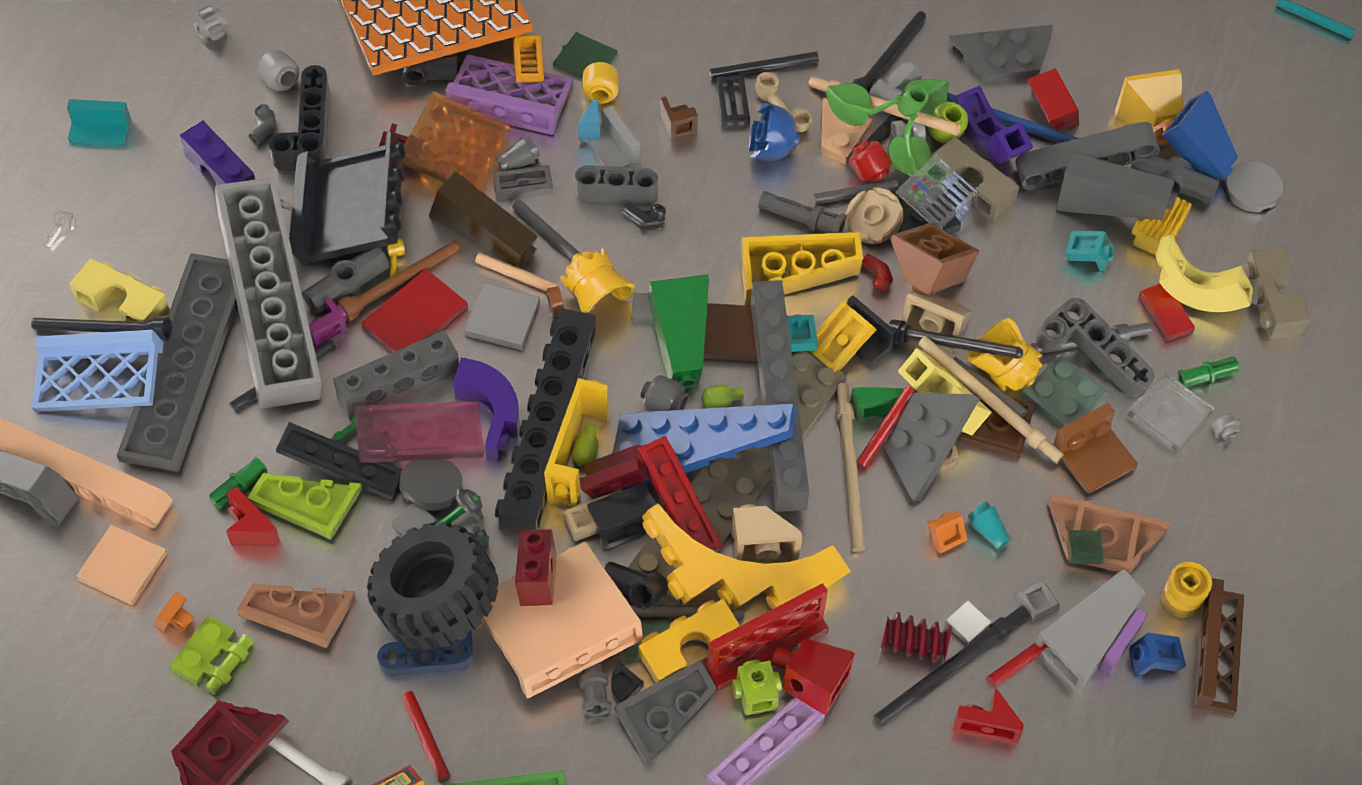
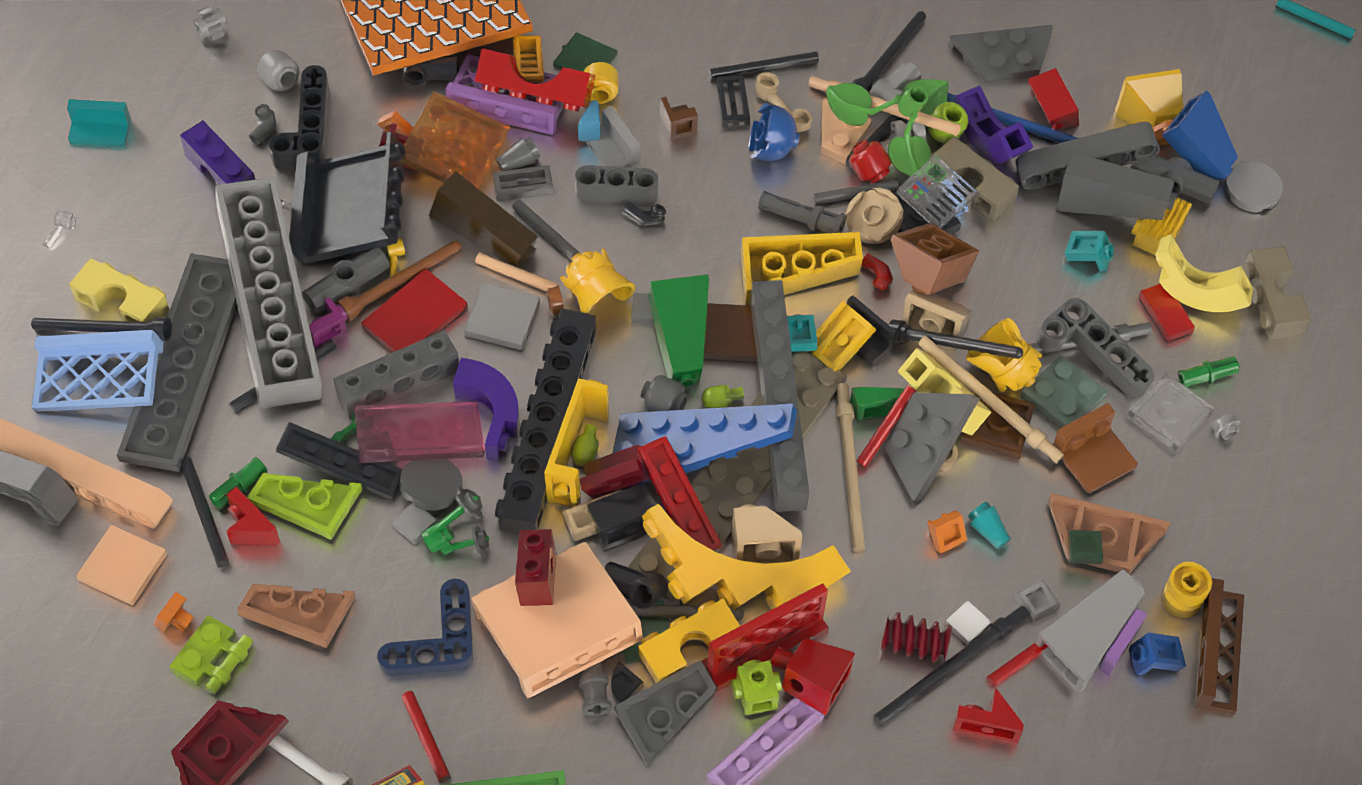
(204, 512): none -> black bar
(403, 126): none -> orange tile
(448, 610): black tyre -> none
(501, 71): none -> red arch
(1014, 405): dark grey bar -> none

